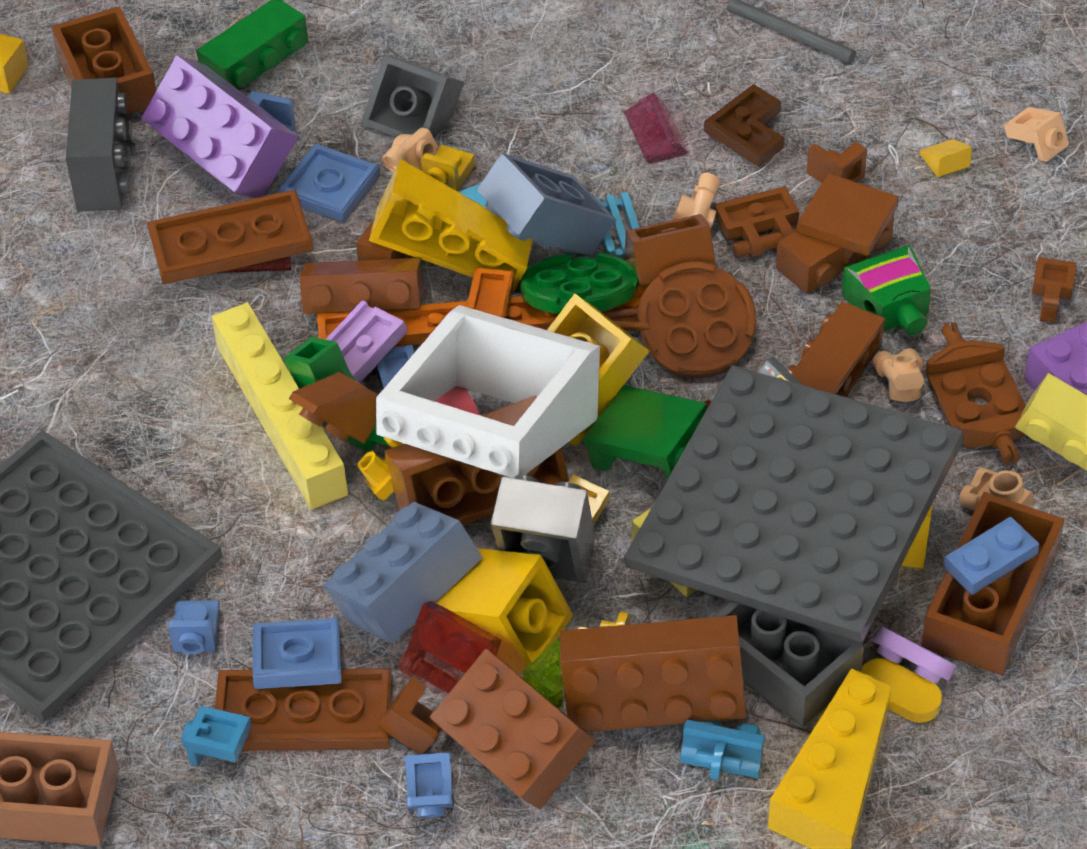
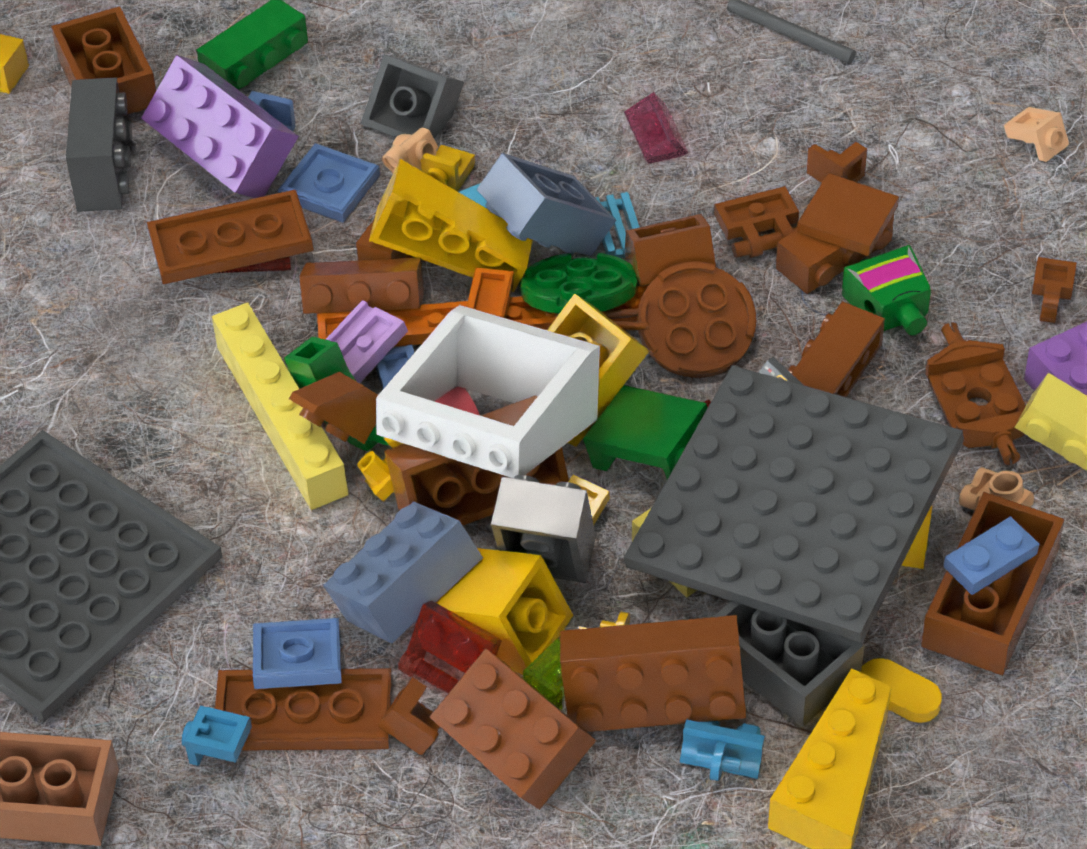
(195, 626): medium blue bracket -> none
(429, 784): medium blue bracket -> none
(700, 200): light nougat plate -> none
(742, 125): reddish brown plate -> none
(902, 372): light nougat plate -> none
(928, 663): lavender plate -> none
(947, 157): yellow slope -> none

